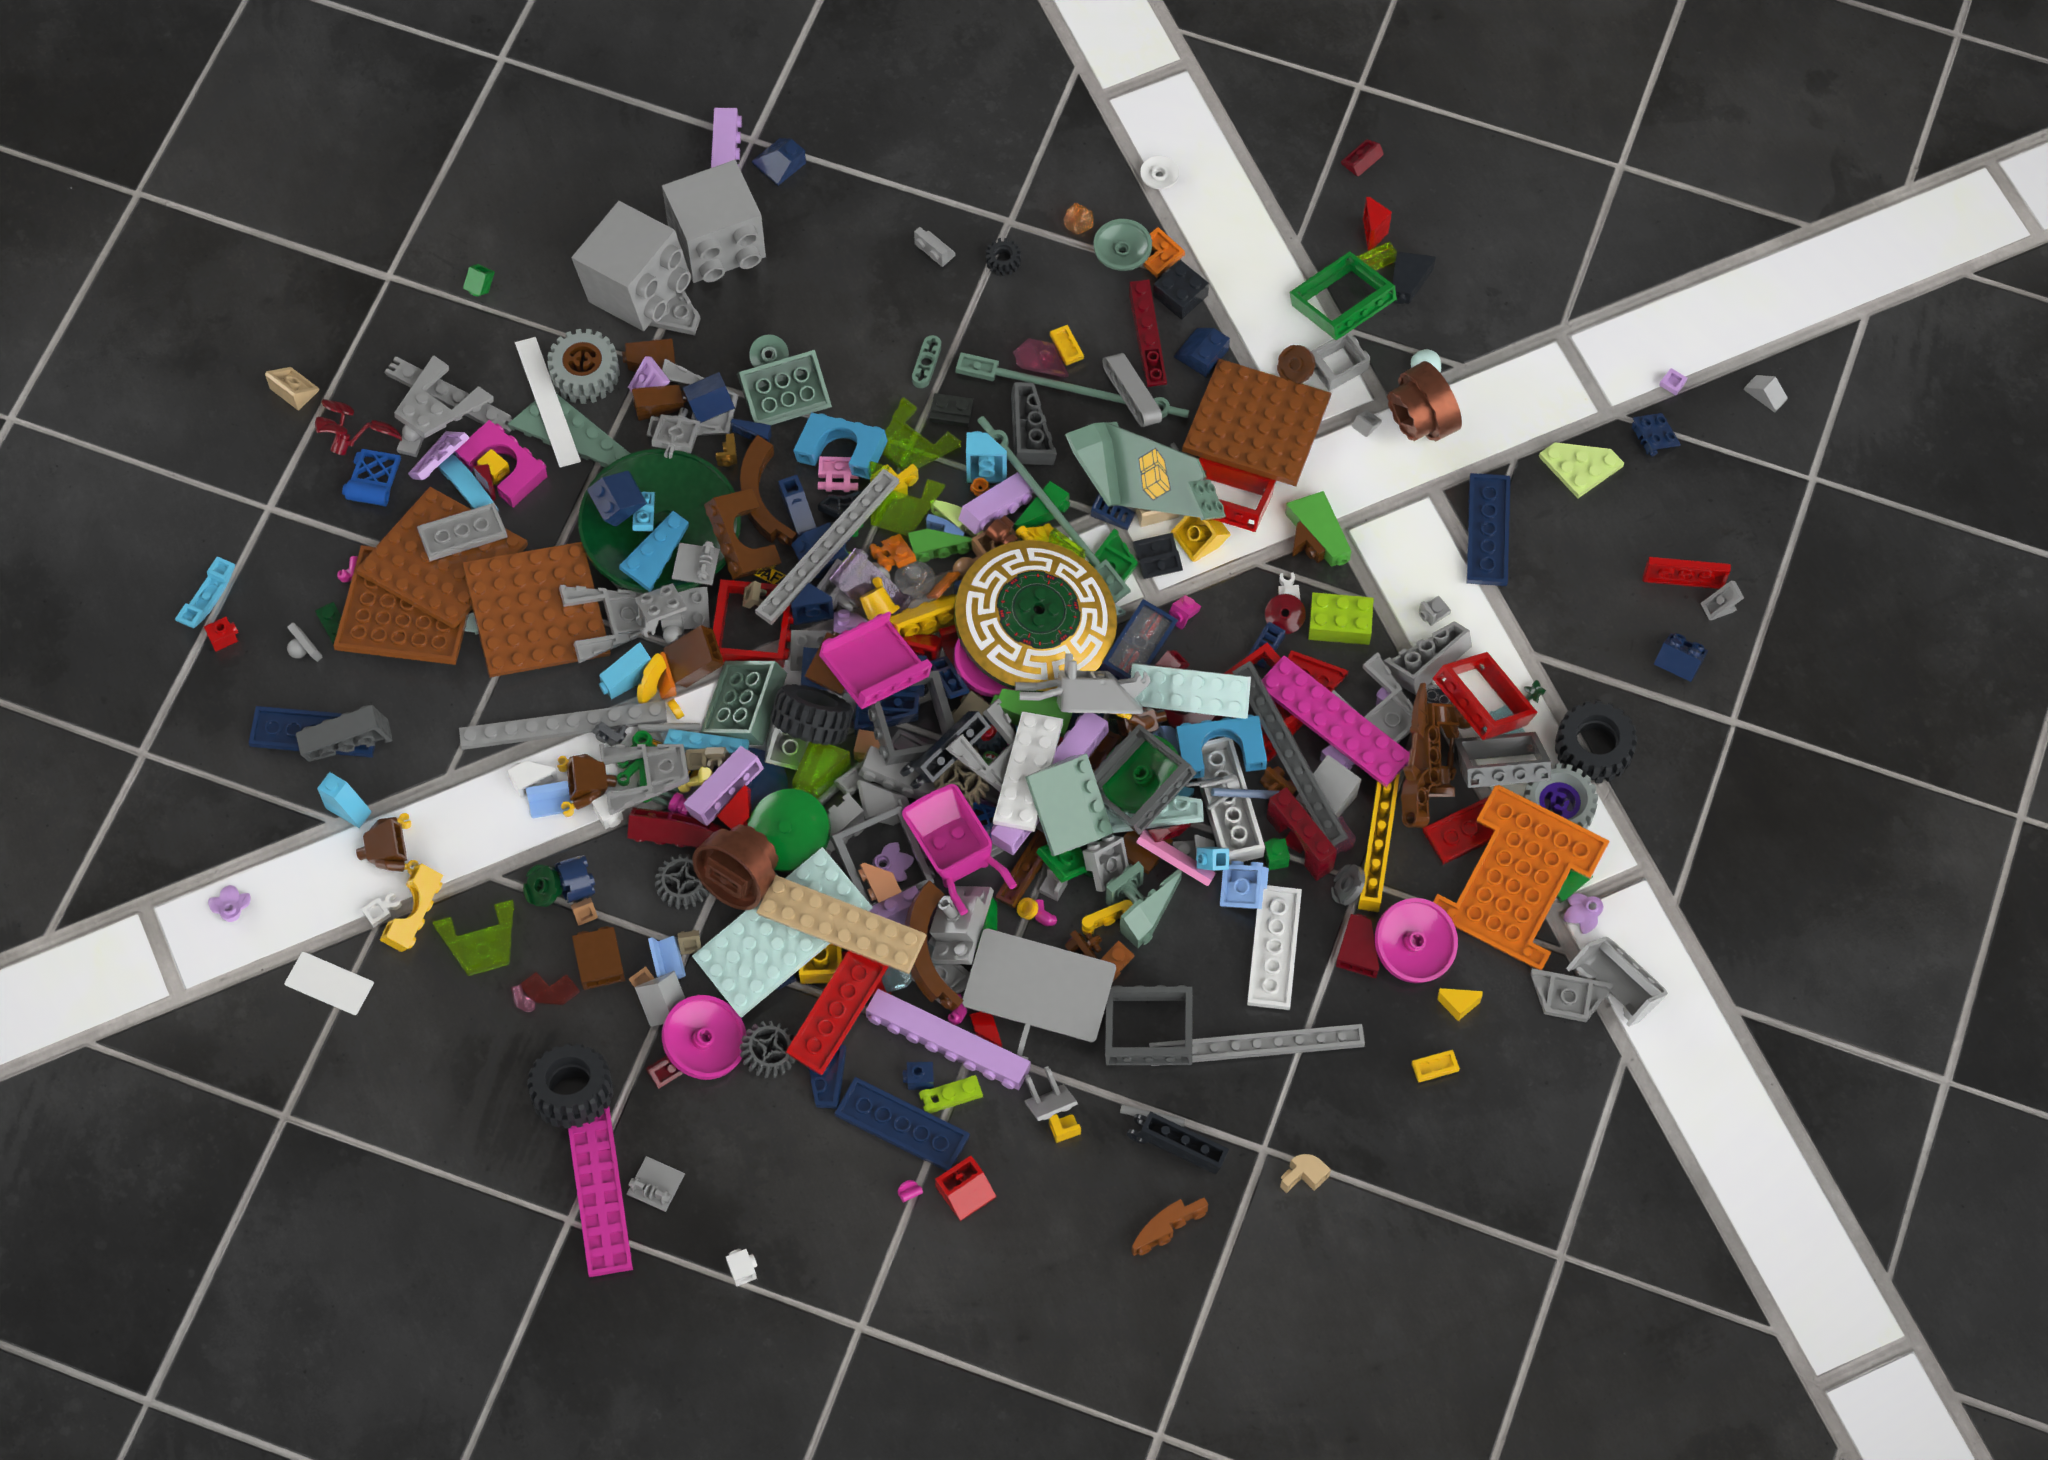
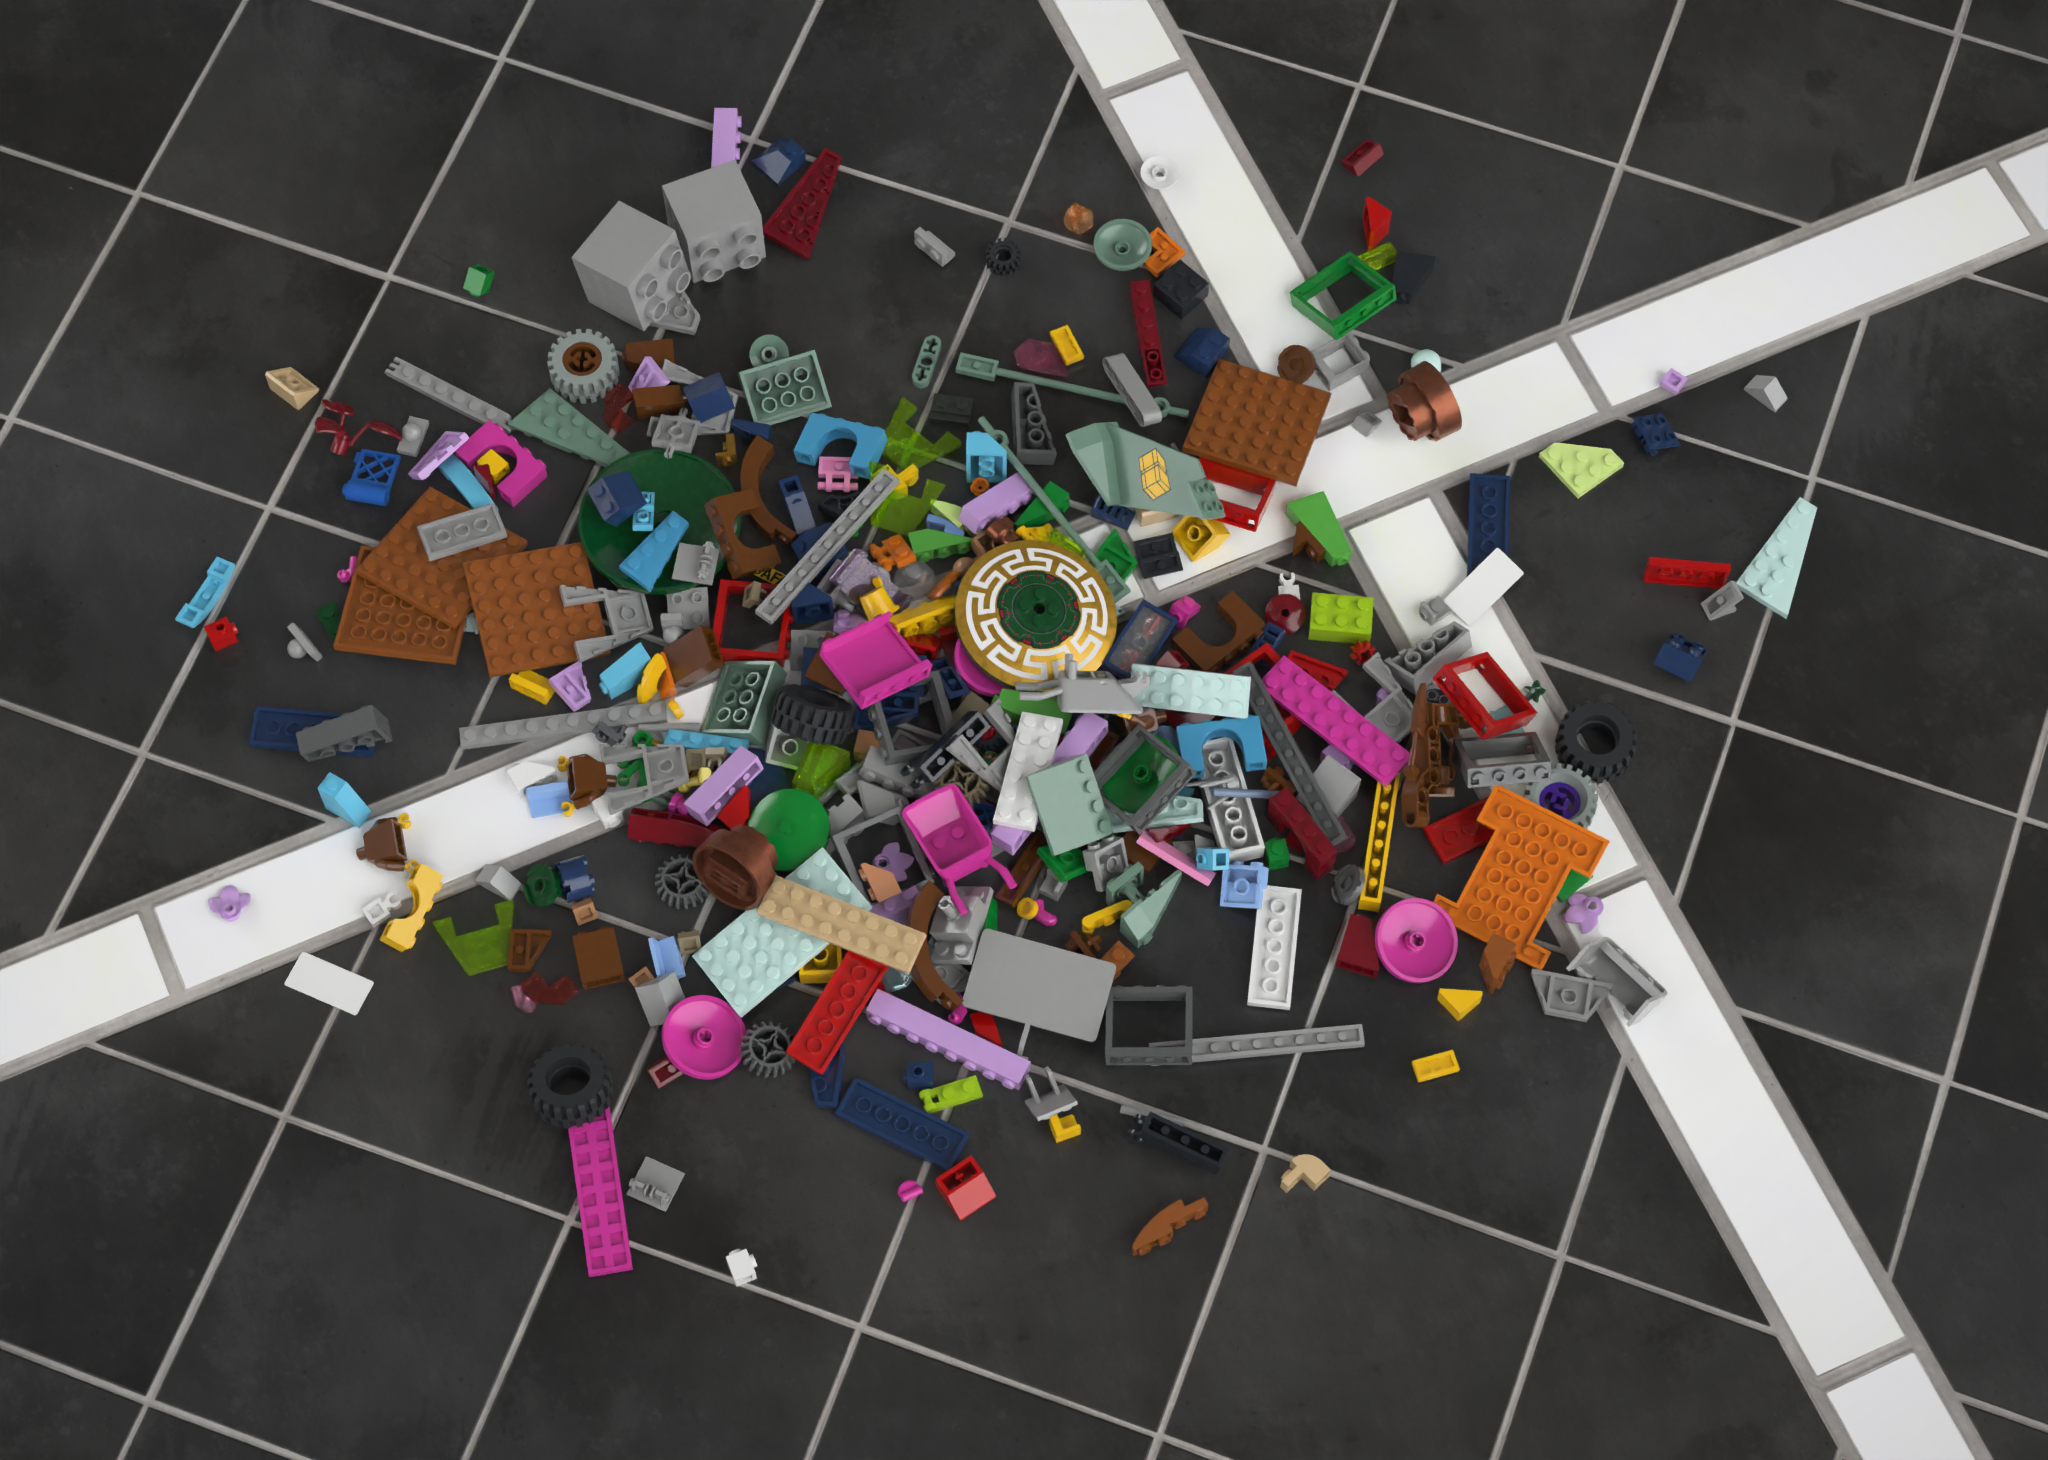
(427, 414): light grey wing -> none
(498, 881): none -> light grey slope
(526, 948): none -> reddish brown wing
(532, 685): none -> yellow panel
(547, 402): white sticker -> none
(571, 686): none -> lavender wing
(615, 401): none -> clear red tile
(657, 606): light grey plate -> none
(802, 211): none -> dark red wing
(1208, 658): none -> reddish brown arch
(1358, 650): none -> red gear
(1483, 586): none -> white sticker
(1497, 961): none -> dark orange slope
(1776, 567): none -> light aqua wing

